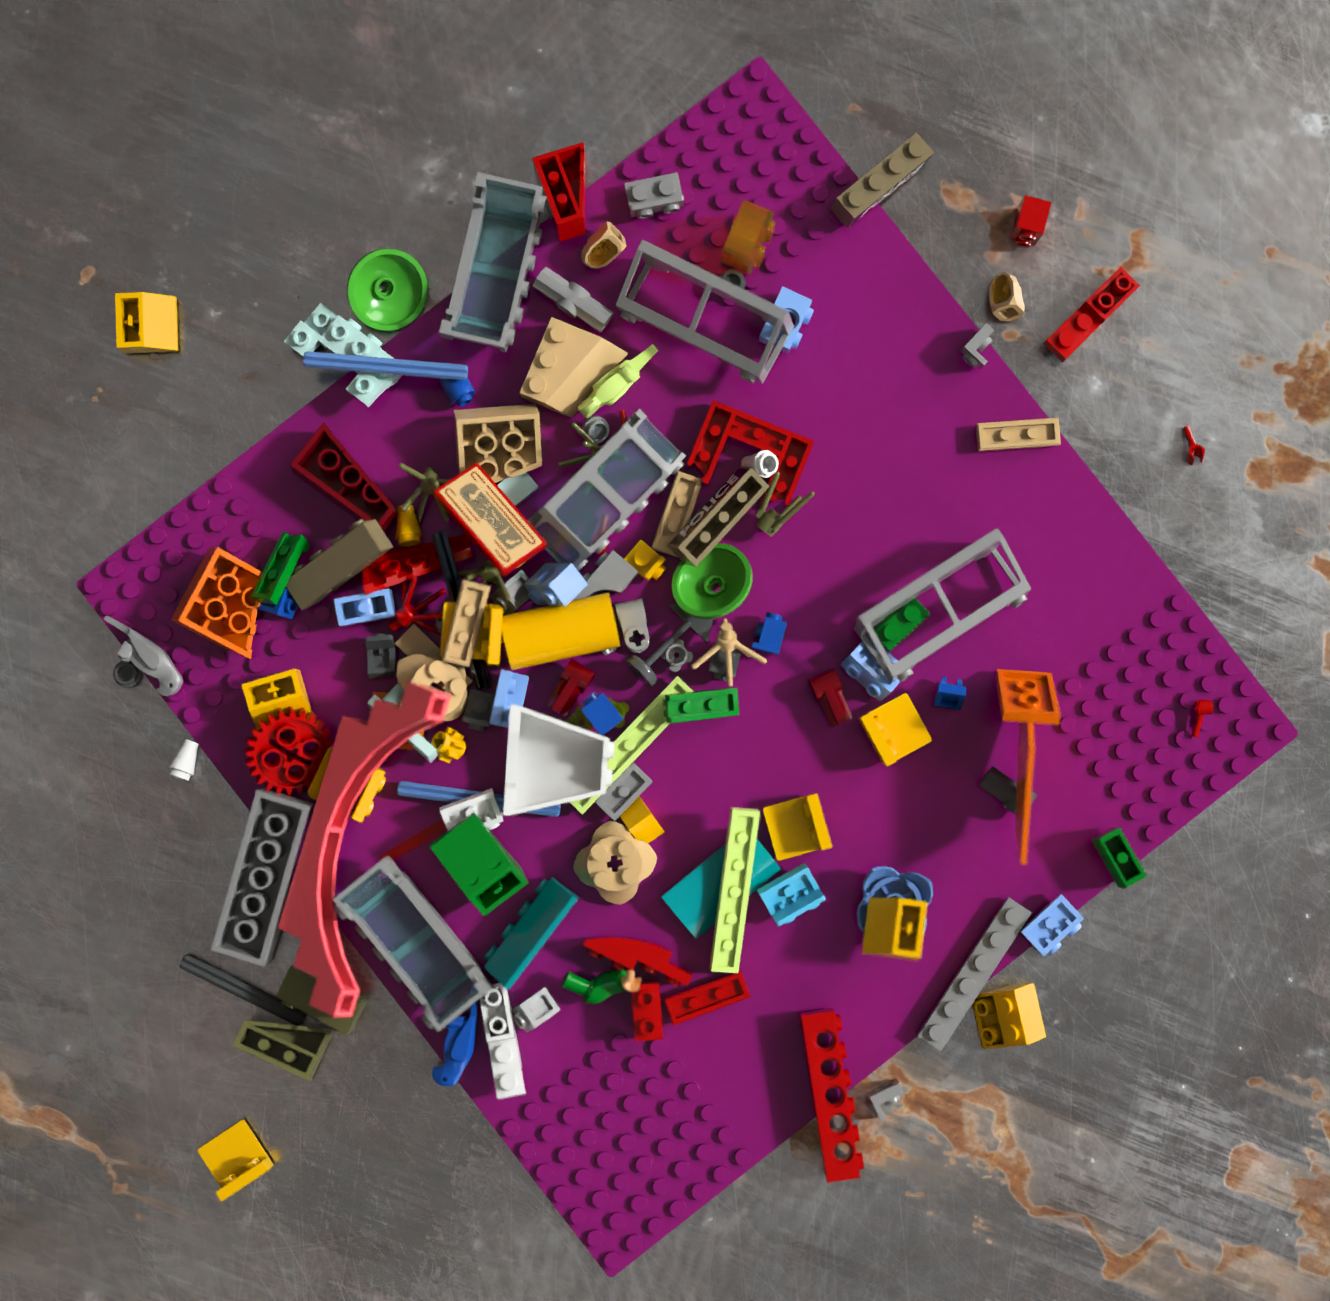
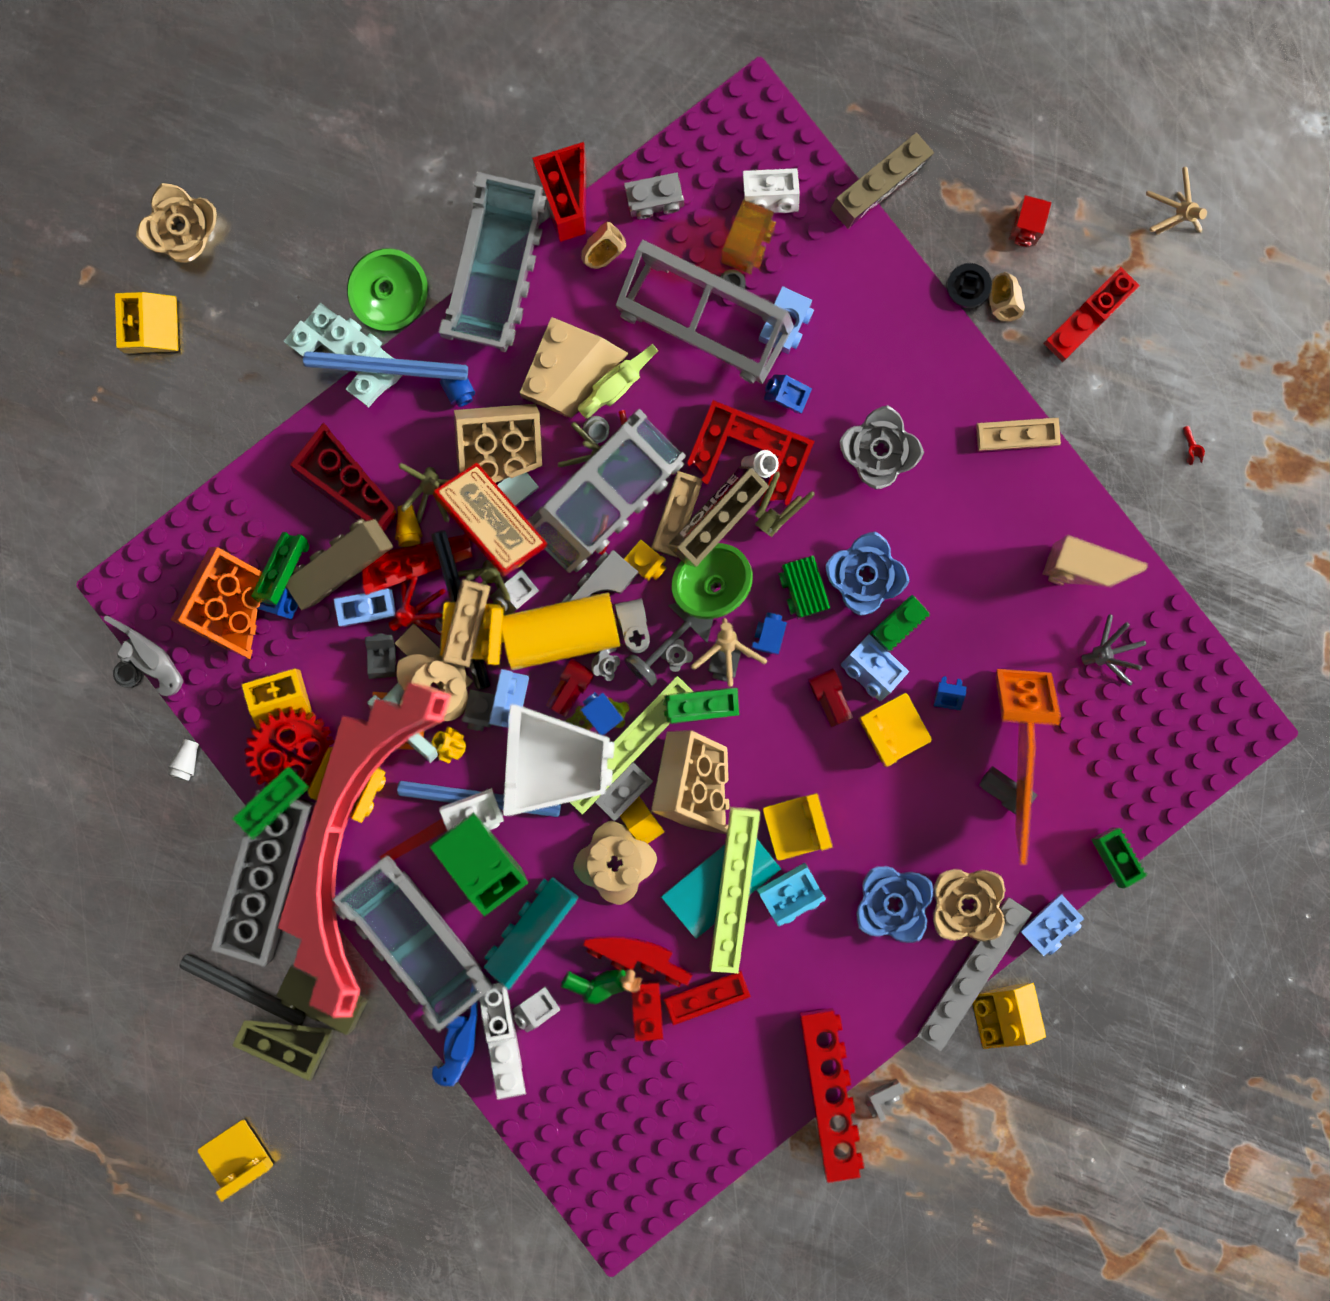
(168, 207): none -> tan brick
(270, 803): none -> green hinge
(555, 584): light blue brick -> none
(573, 299): light grey piece -> none
(599, 663): none -> light grey plate
(692, 782): none -> tan wedge
(772, 189): none -> white bracket
(787, 392): none -> blue bracket
(804, 587): none -> green brick
(873, 553): none -> medium blue brick
(884, 427): none -> light grey brick
(894, 928): yellow slope -> none
(969, 285): none -> black piece
(980, 342): light grey bracket -> none
(981, 548): light grey windscreen -> none
(984, 920): none -> tan brick
(1087, 564): none -> tan wedge
(1105, 654): none -> dark grey plant
(1185, 210): none -> tan plant
(1201, 707): red hand -> none

